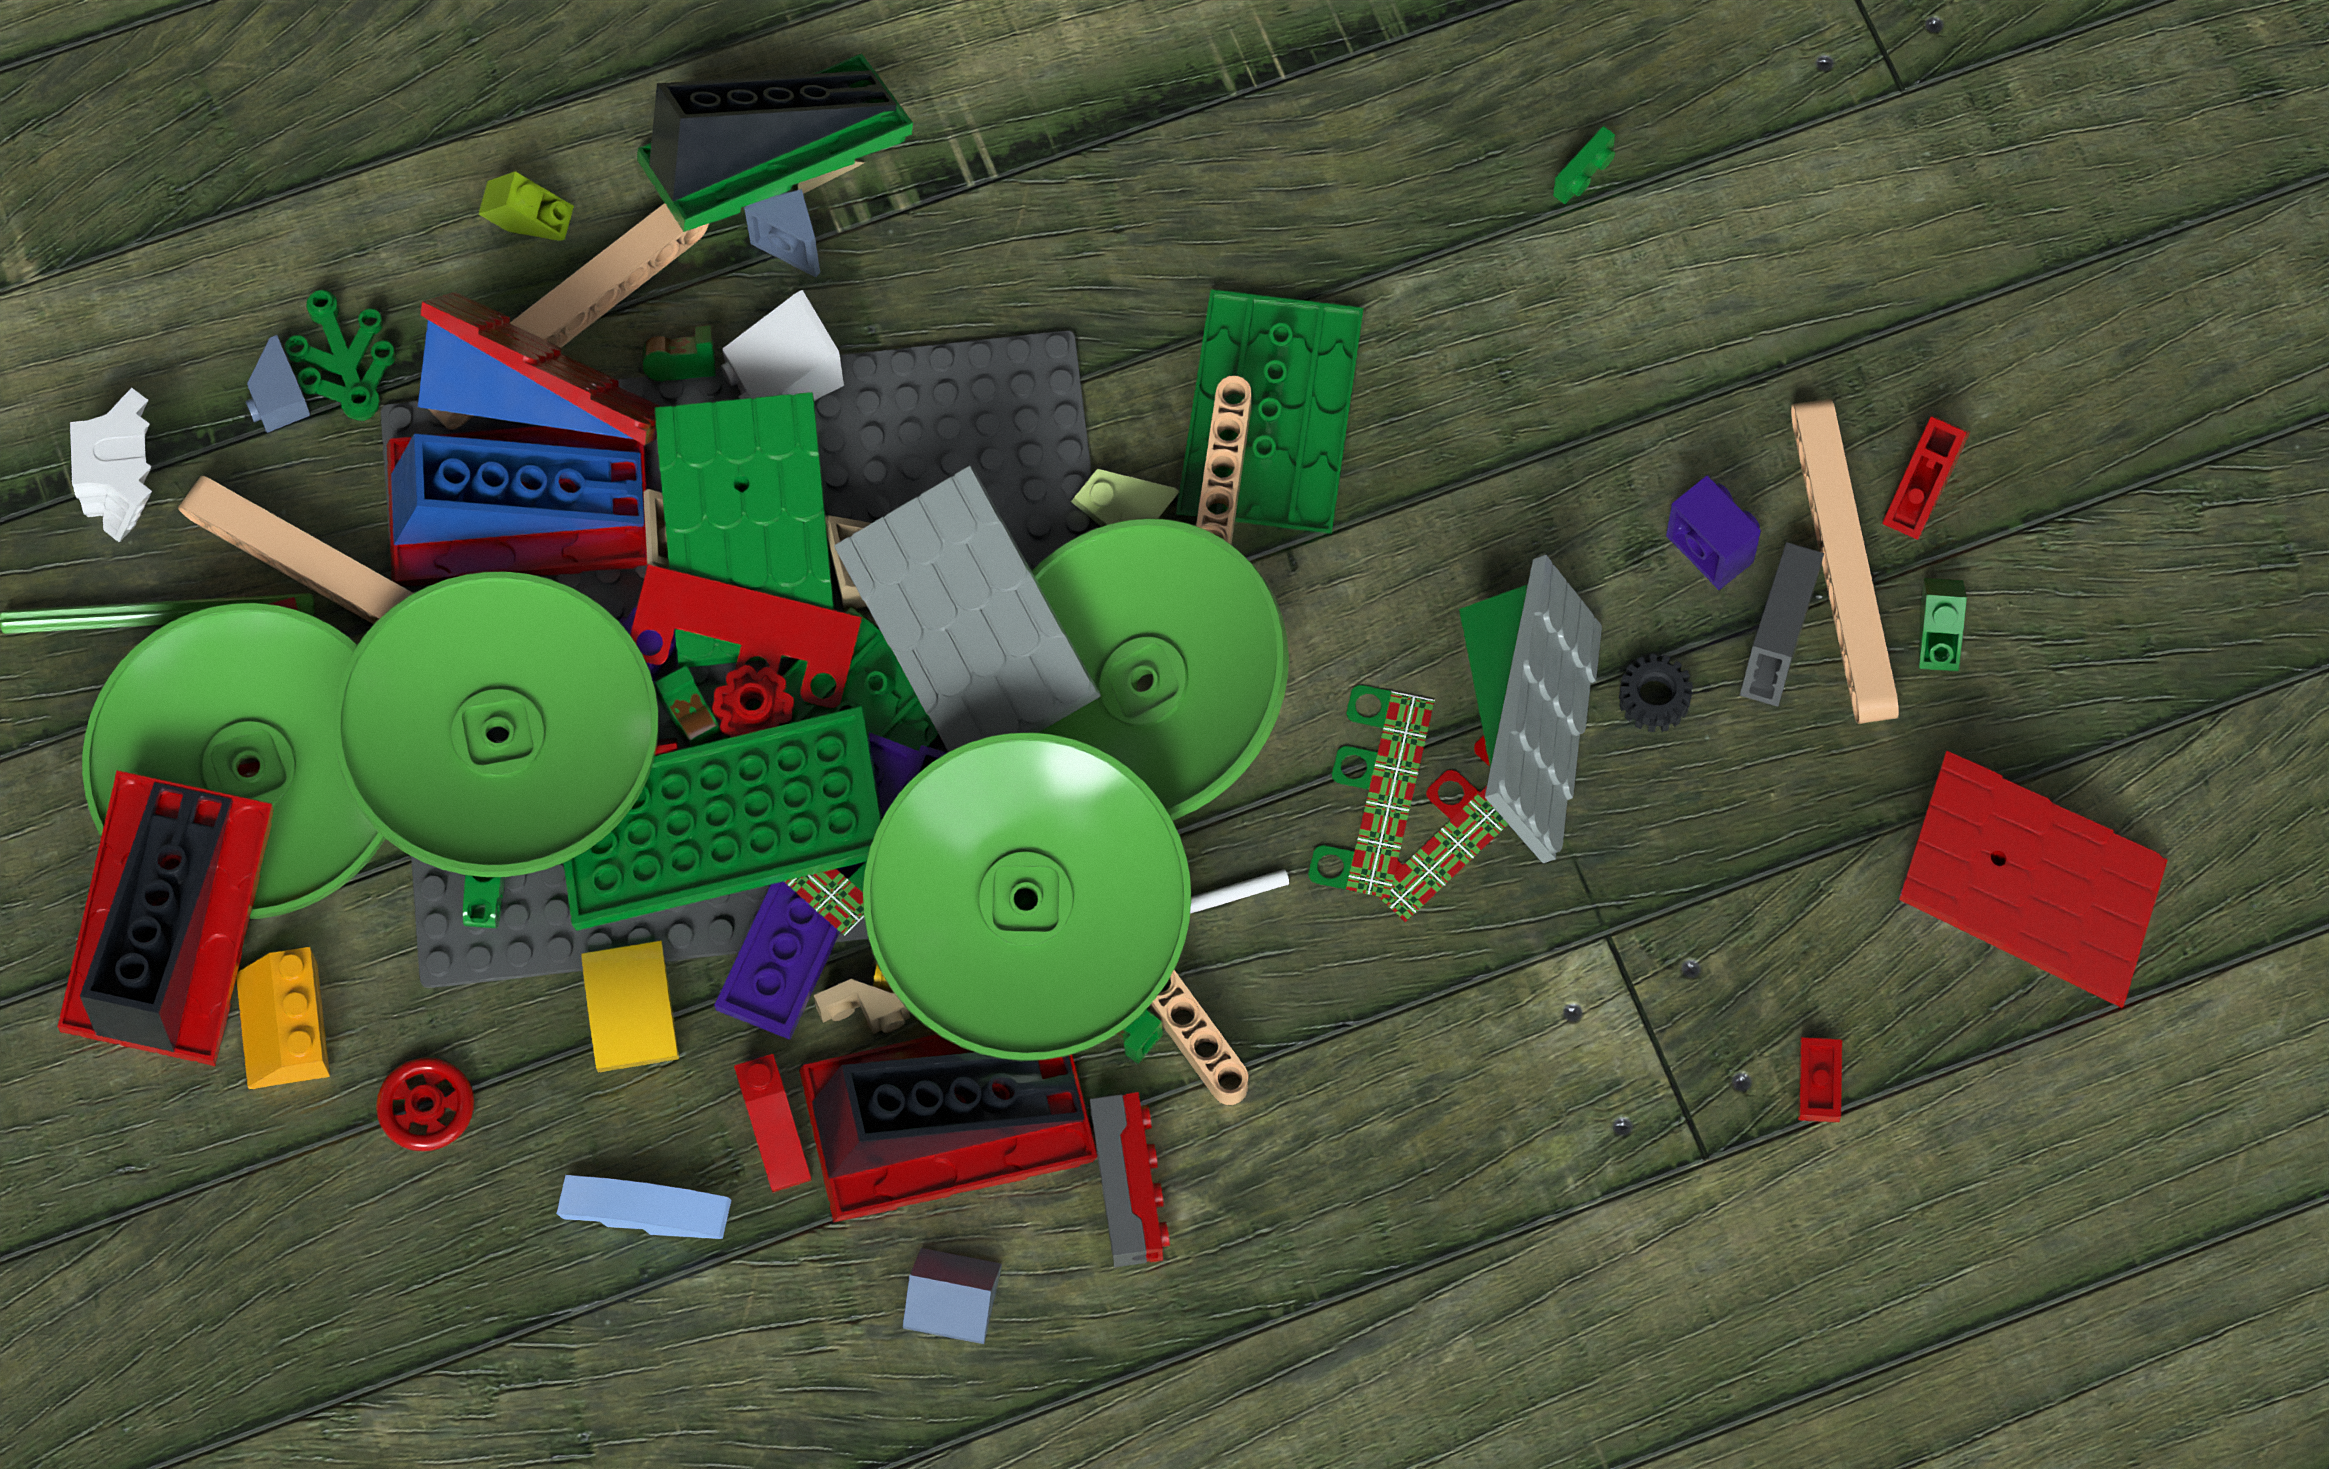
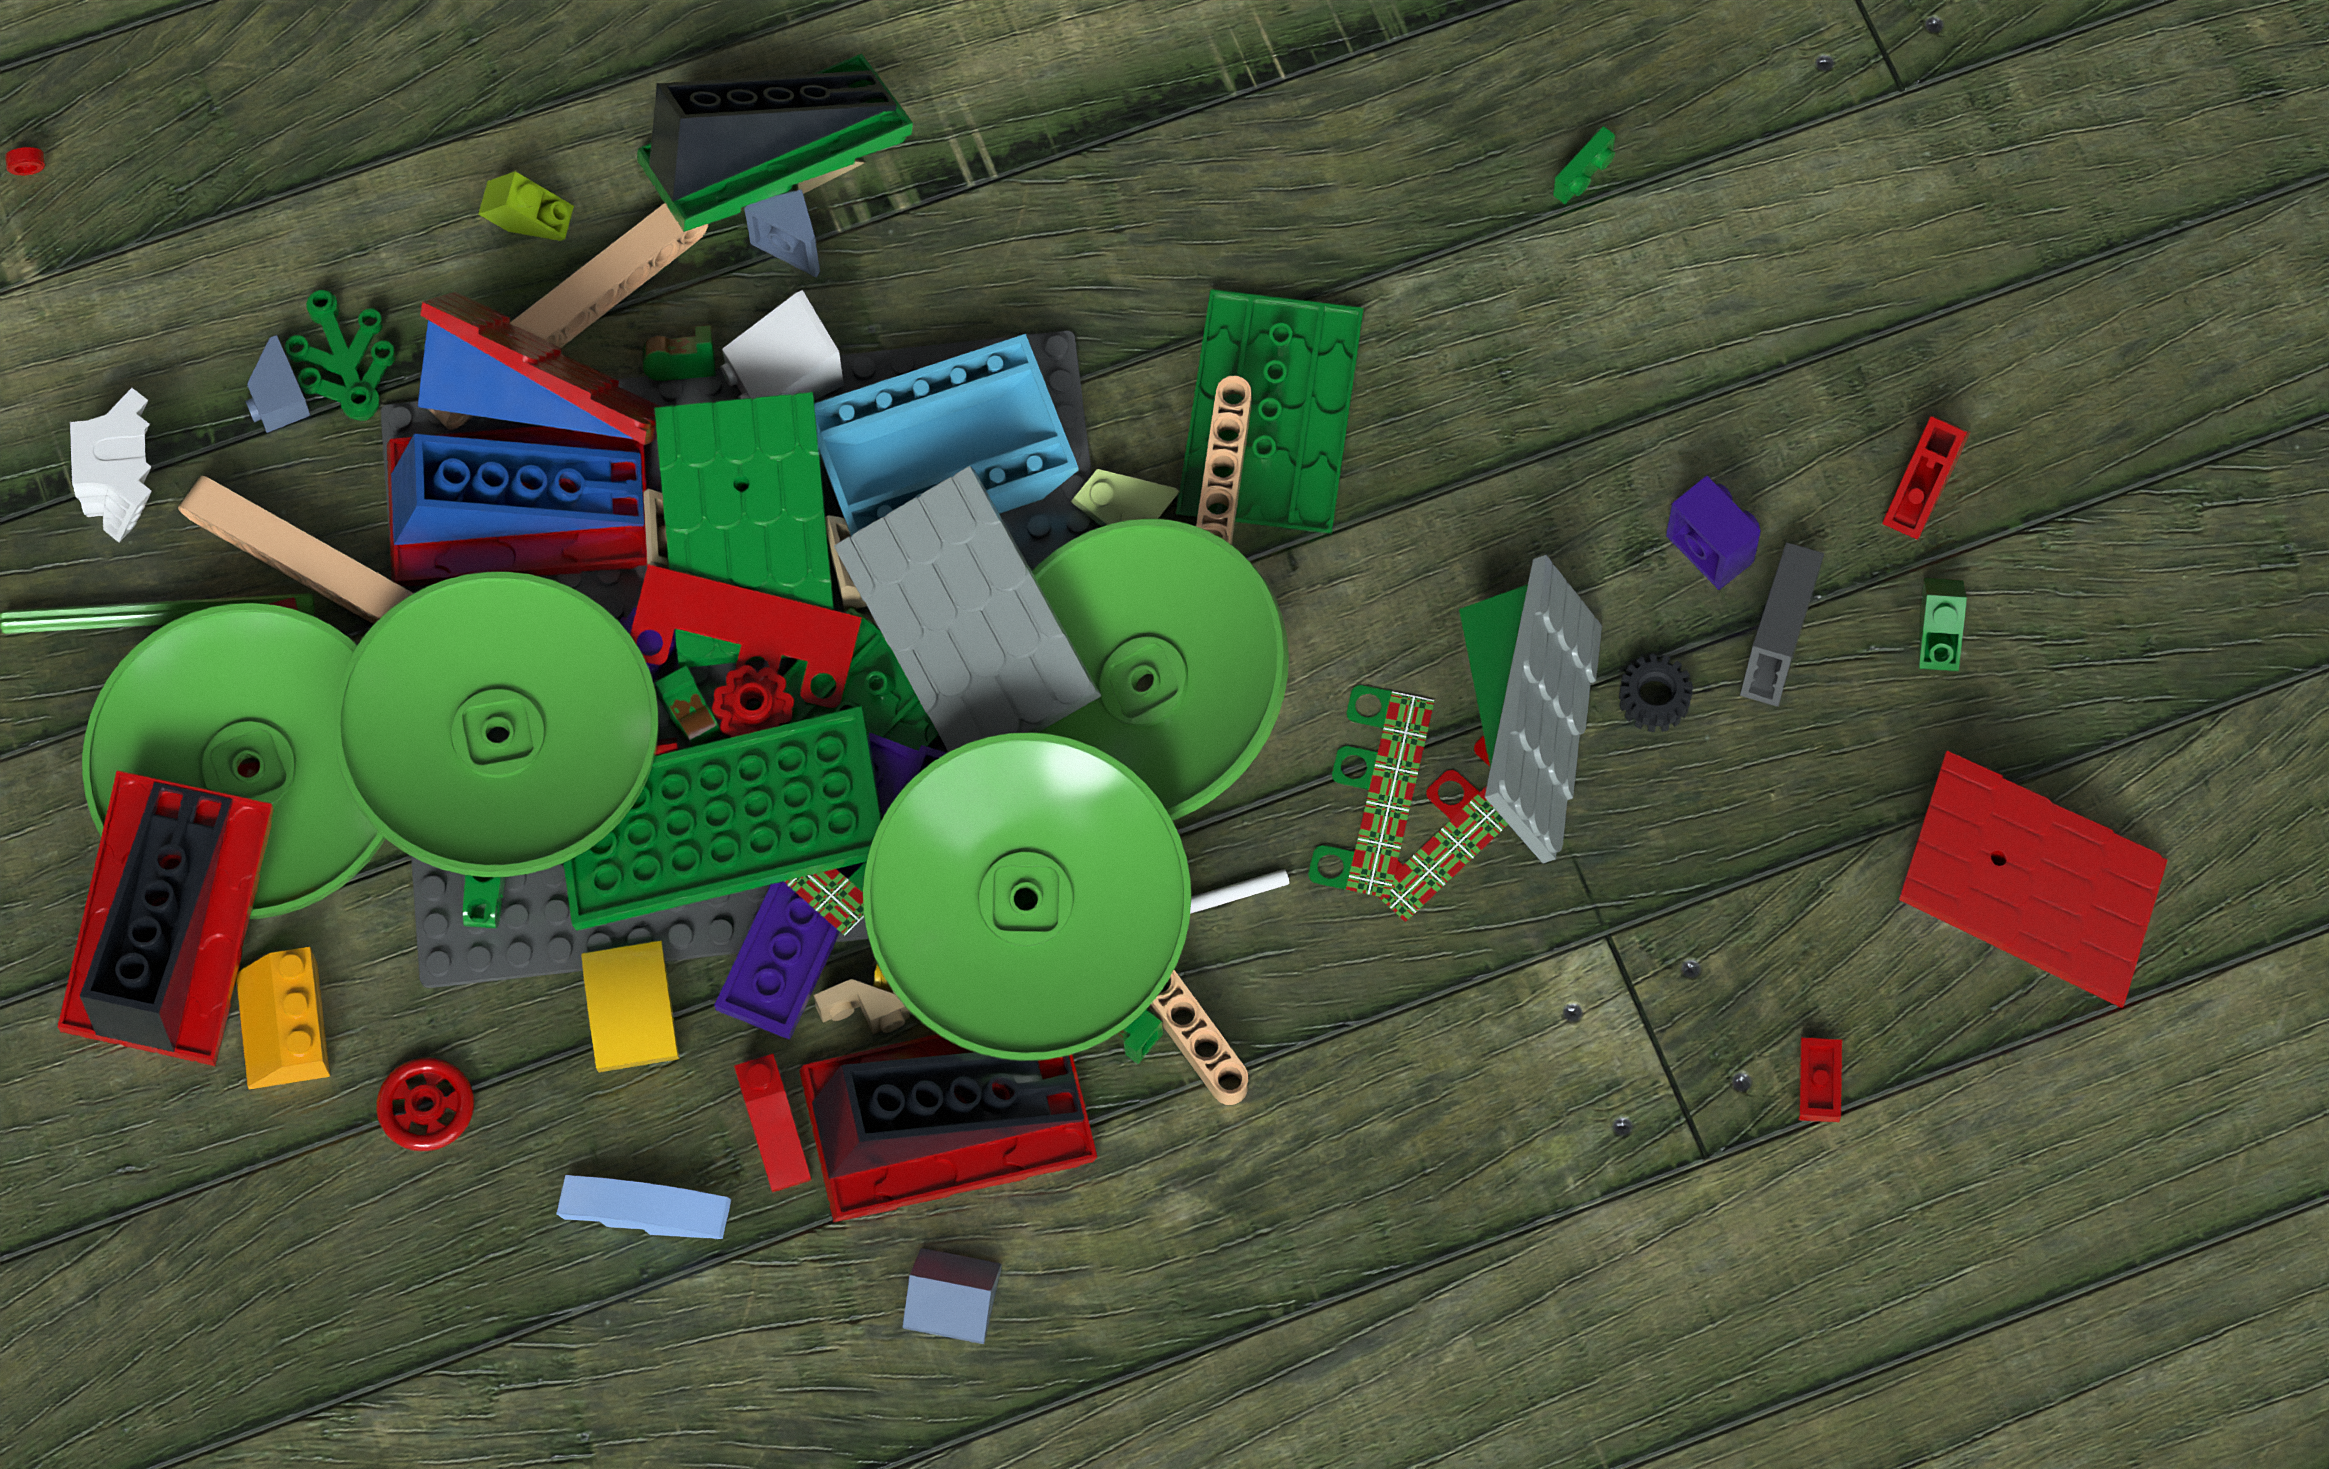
(25, 161): none -> red tile
(937, 420): none -> medium azure slope
(1127, 1179): piece -> none
(1844, 561): light nougat beam -> none

